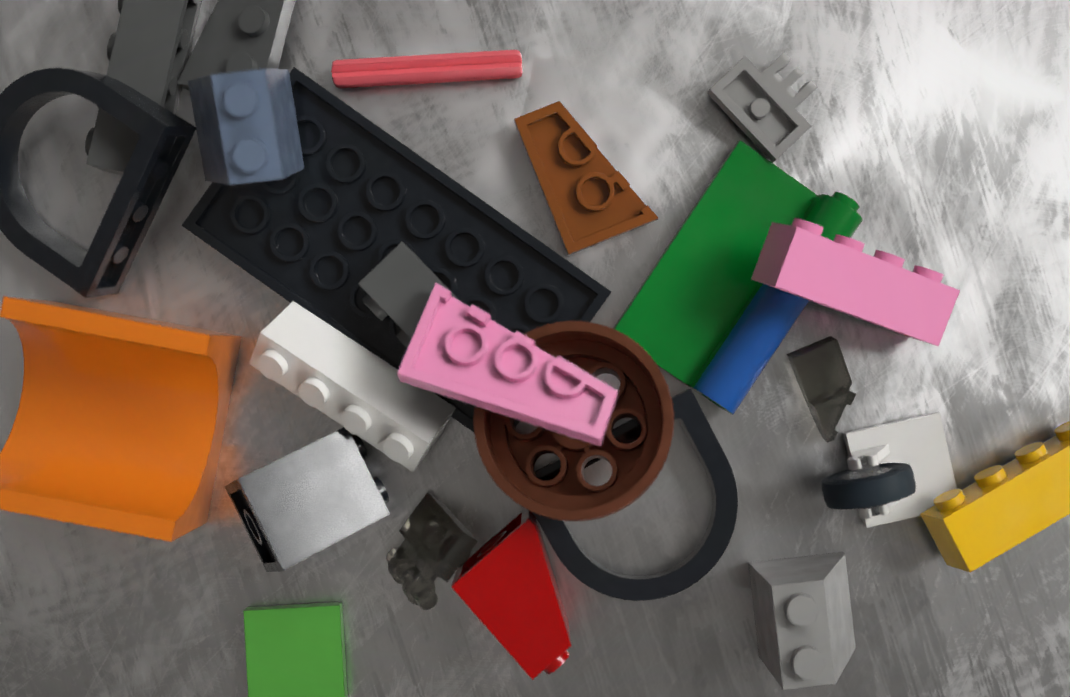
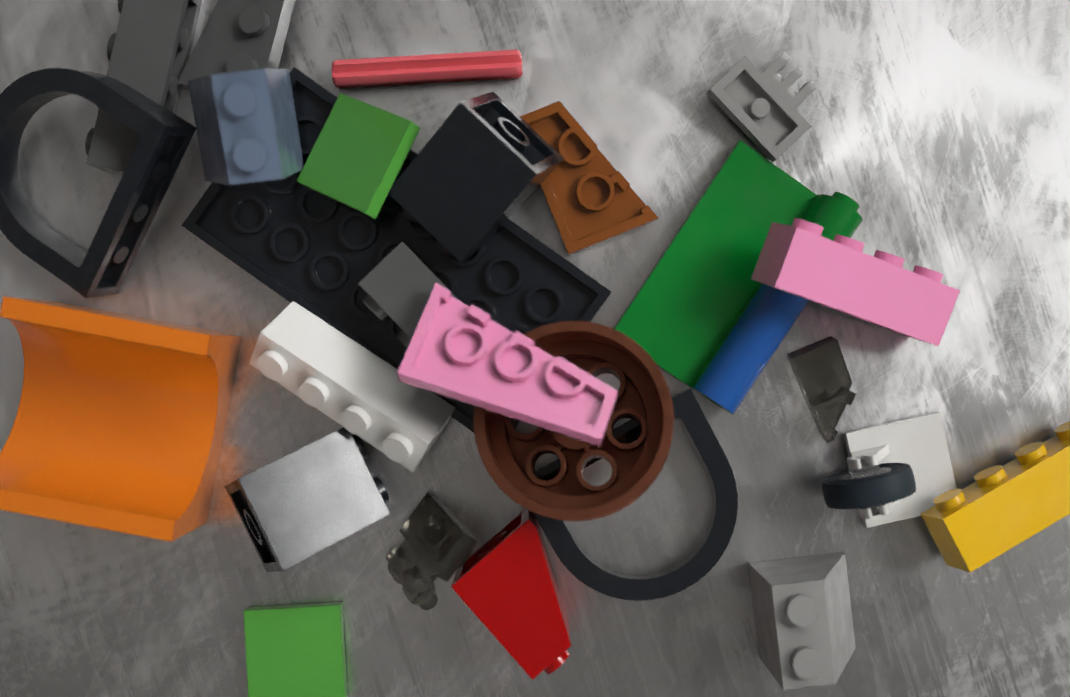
(358, 154): none -> bright green tile
(473, 174): none -> black slope

